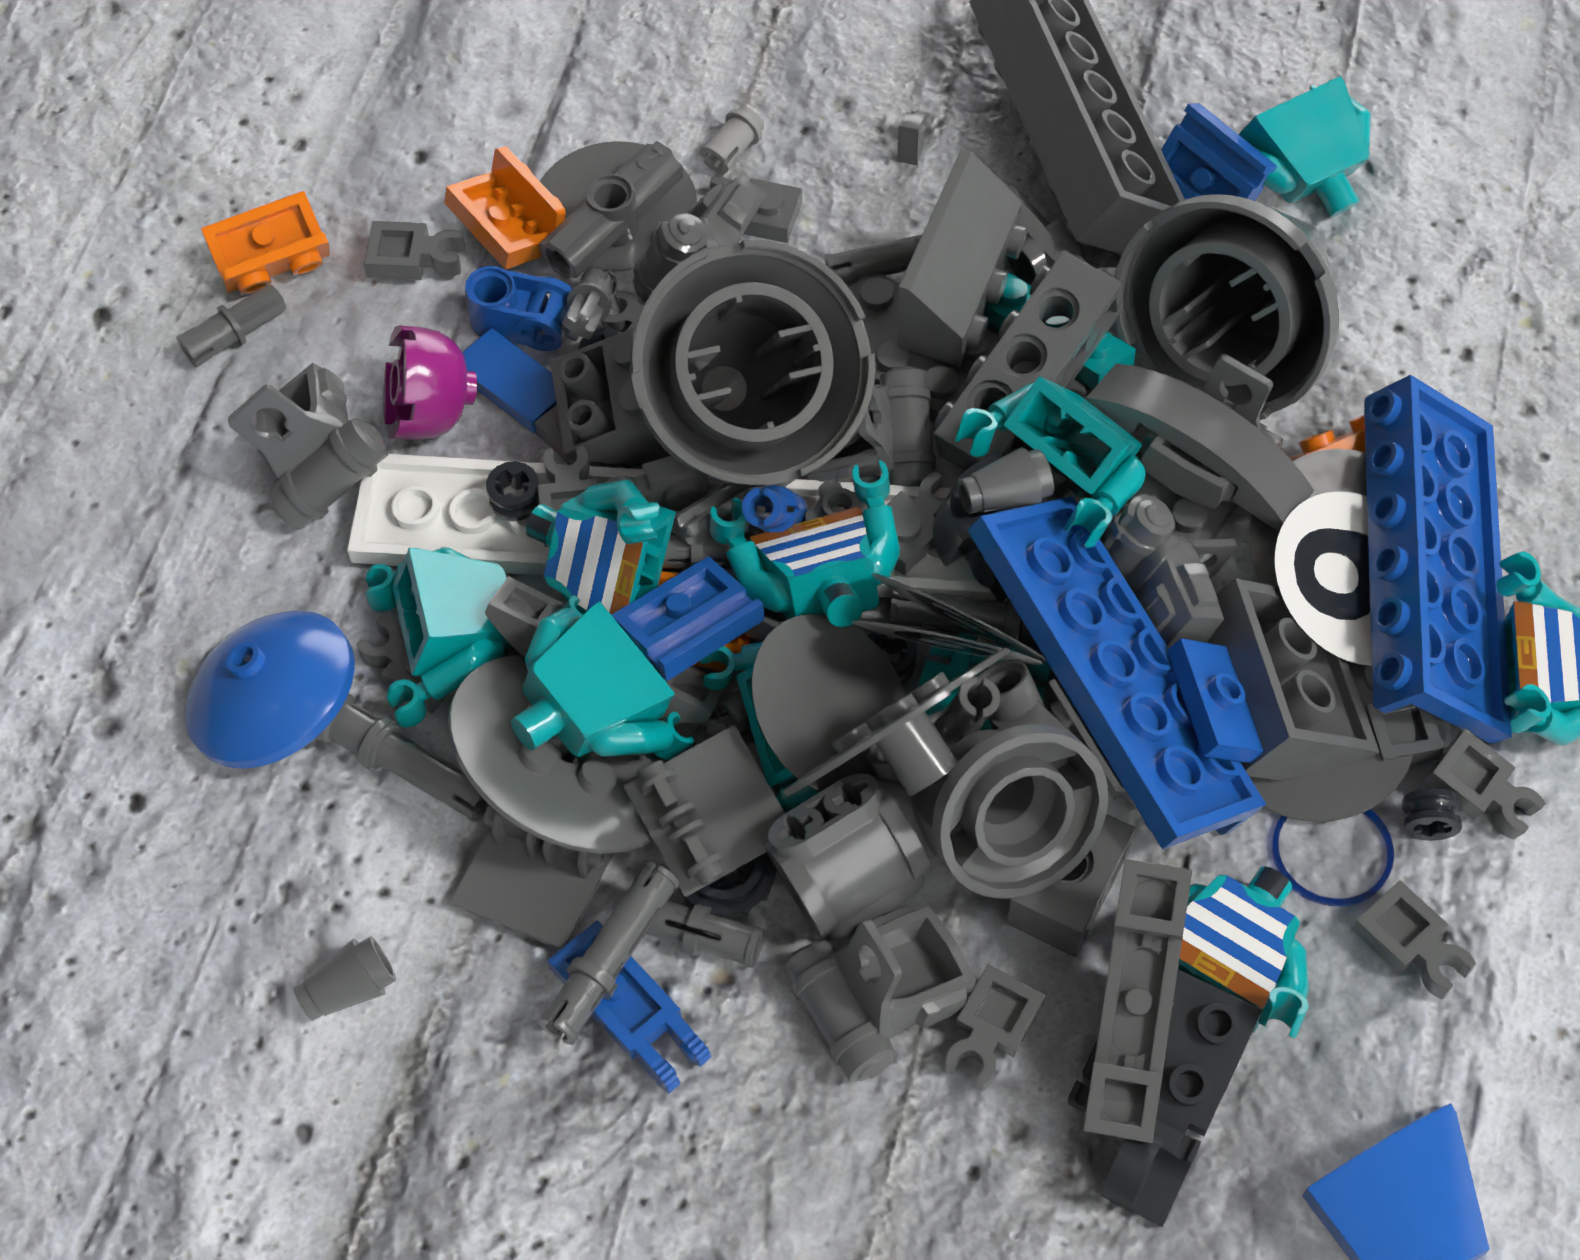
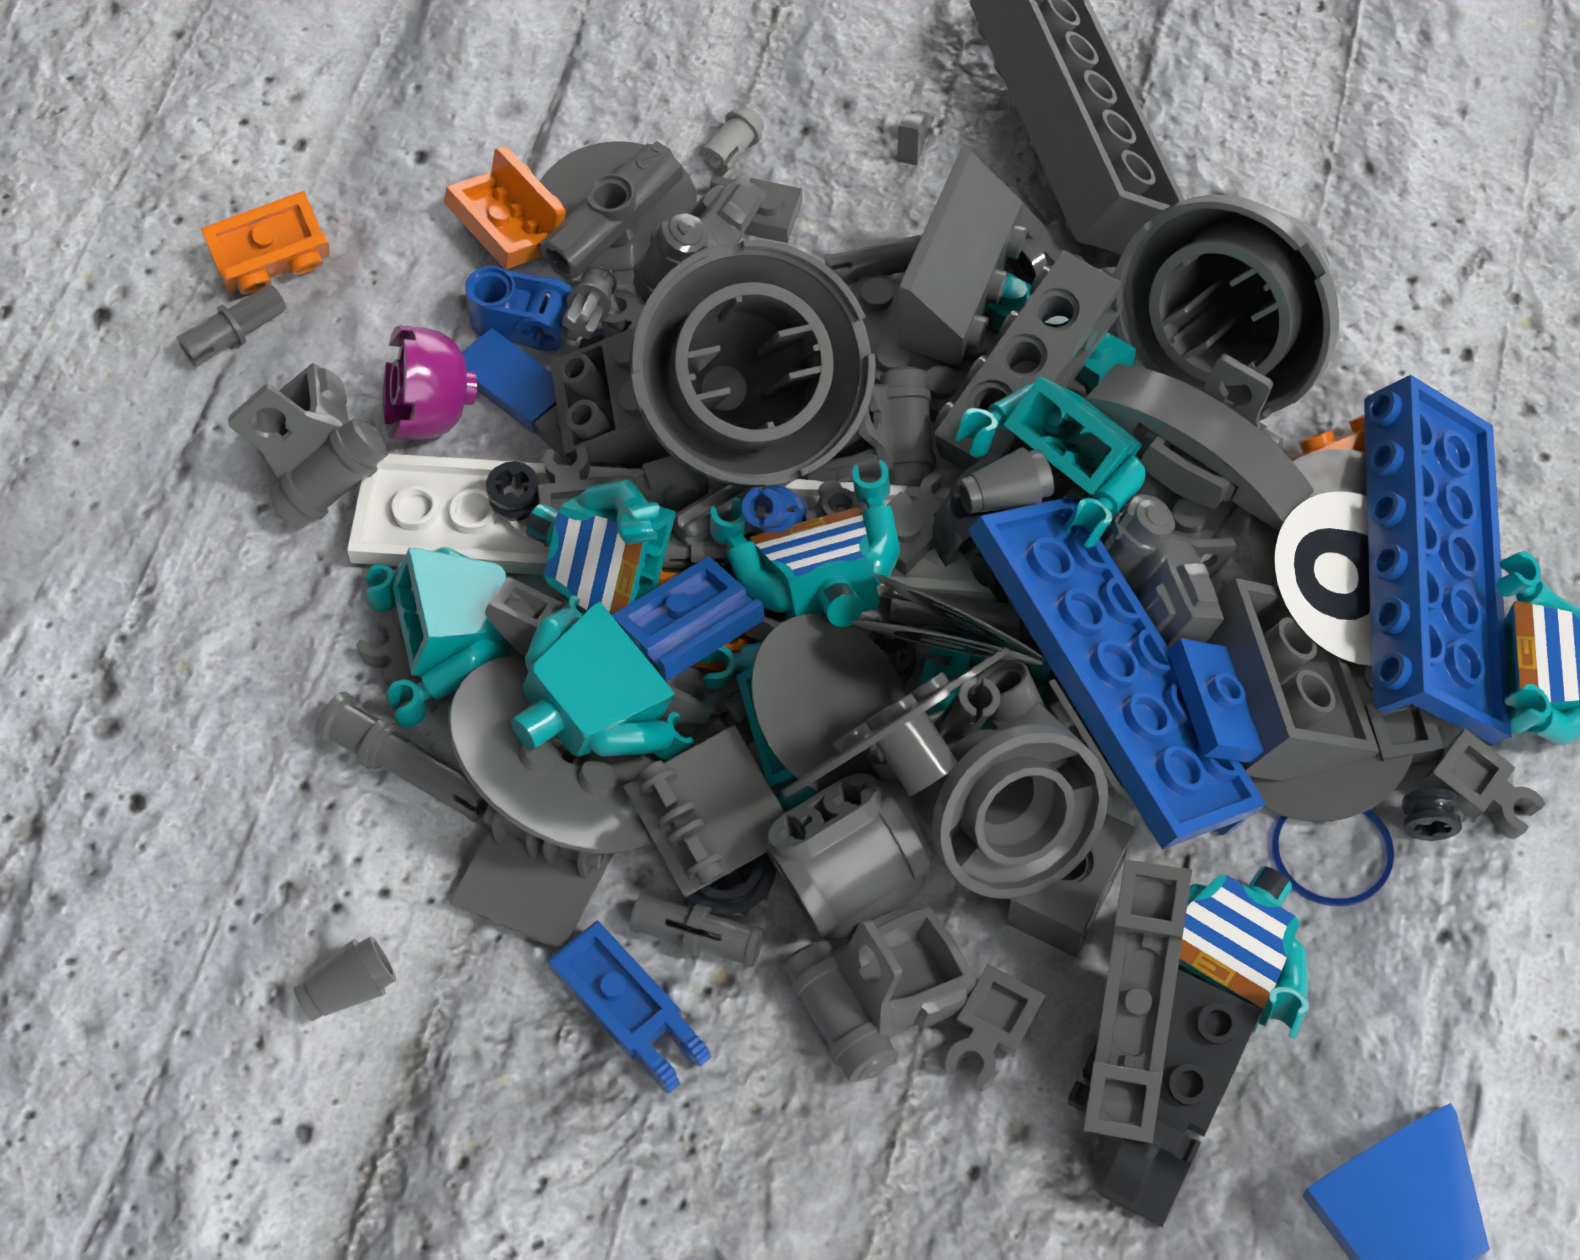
(269, 689): blue dish -> none
(405, 248): dark grey plate -> none
(595, 973): dark grey pin -> none
(1213, 158): blue plate -> none
(1314, 144): teal torso -> none
(1408, 932): dark grey plate -> none

